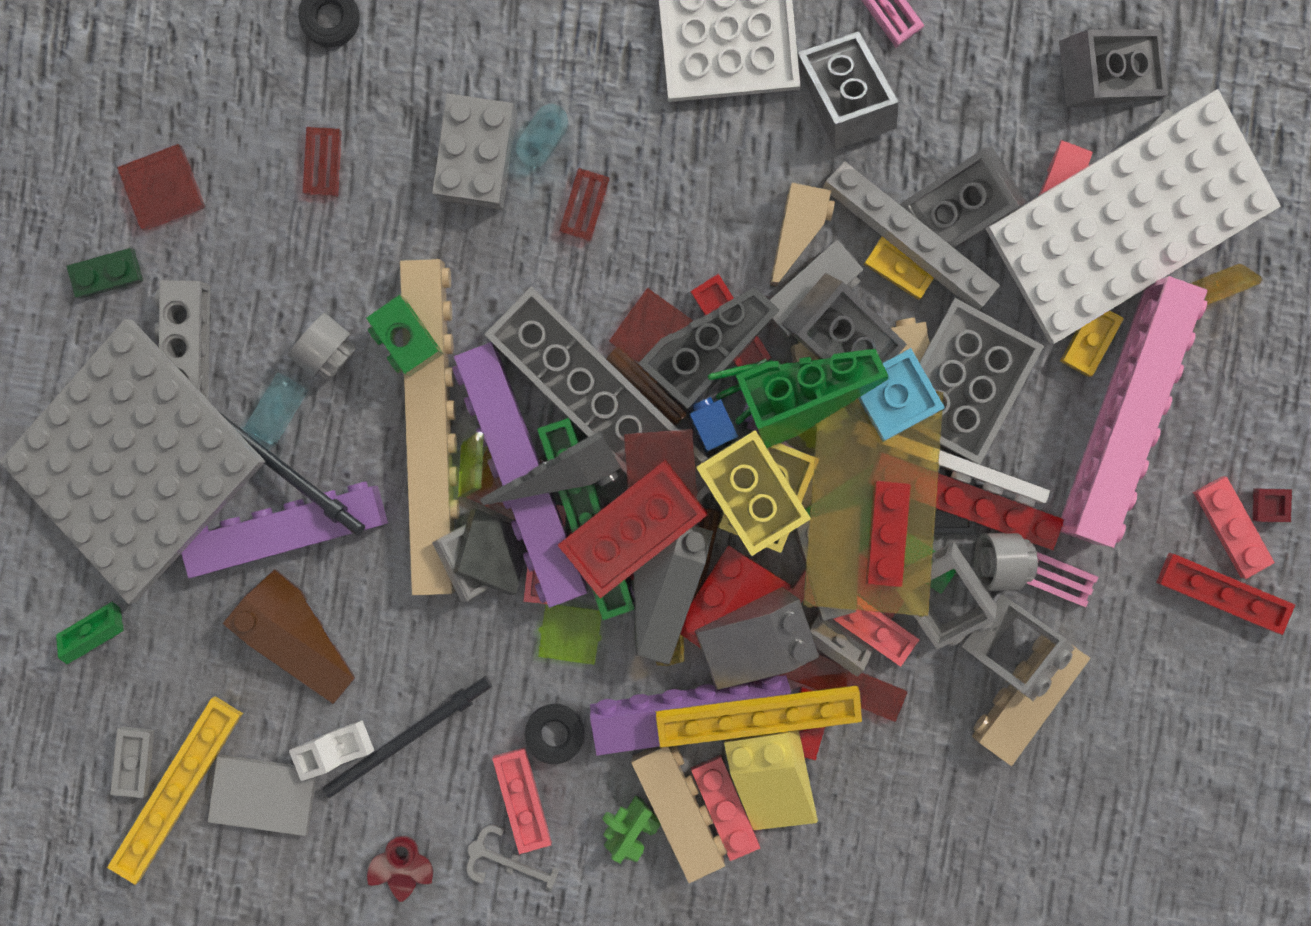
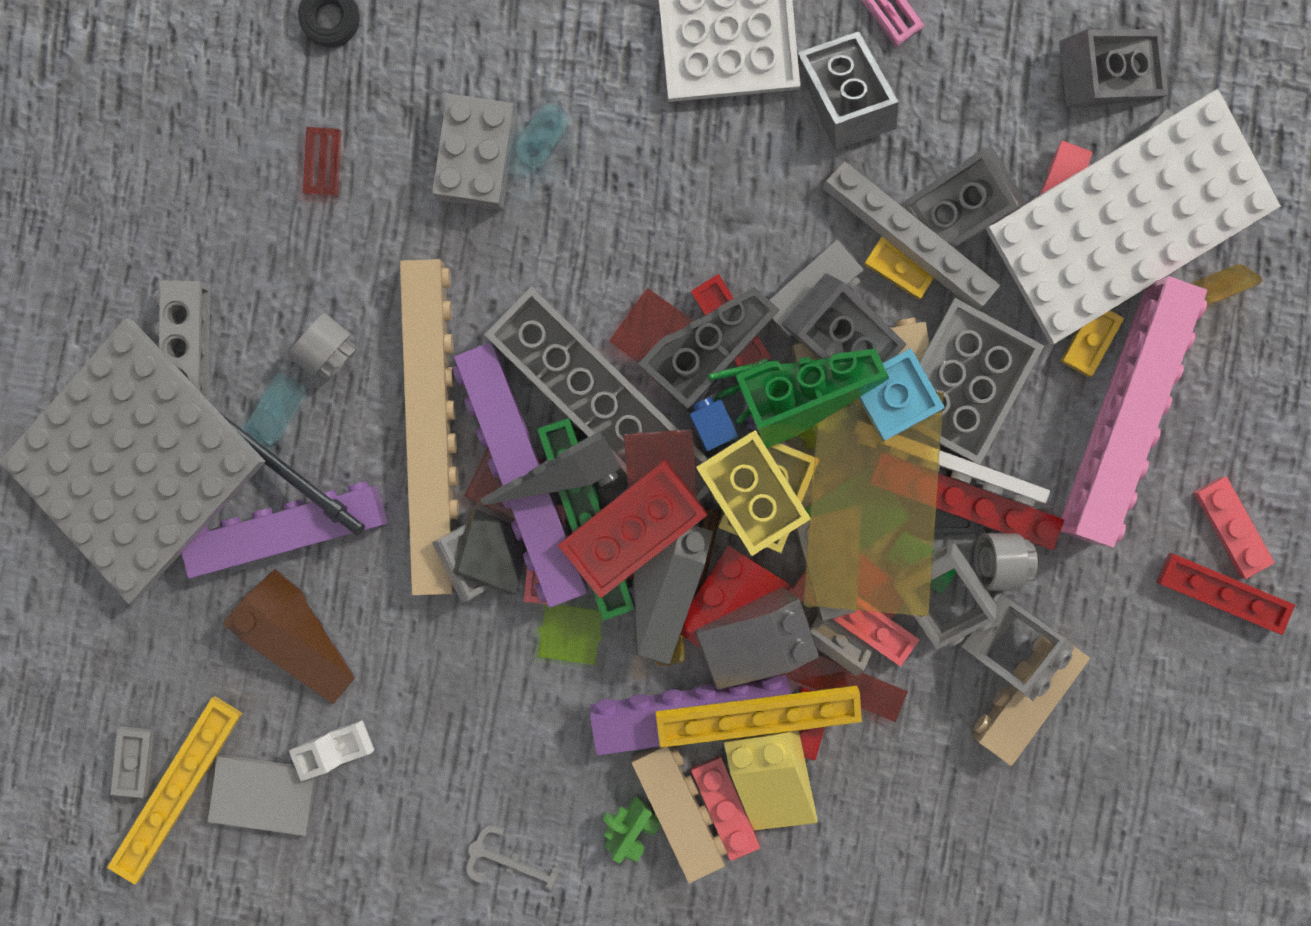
(89, 633): green plate -> none
(104, 273): dark green plate -> none
(161, 187): clear red tile -> none
(397, 316): green brick -> none
(399, 871): dark red plate -> none
(459, 701): black bar -> none
(471, 465): clear neon green piece -> none
(522, 800): coral plate -> none
(554, 754): black tyre -> none
(593, 177): clear red tile -> none
(646, 385): reddish brown axle -> none
(802, 219): tan slope -> none
(888, 533): red plate -> none
(1085, 589): bright pink tile -> none
(1272, 505): dark red plate -> none

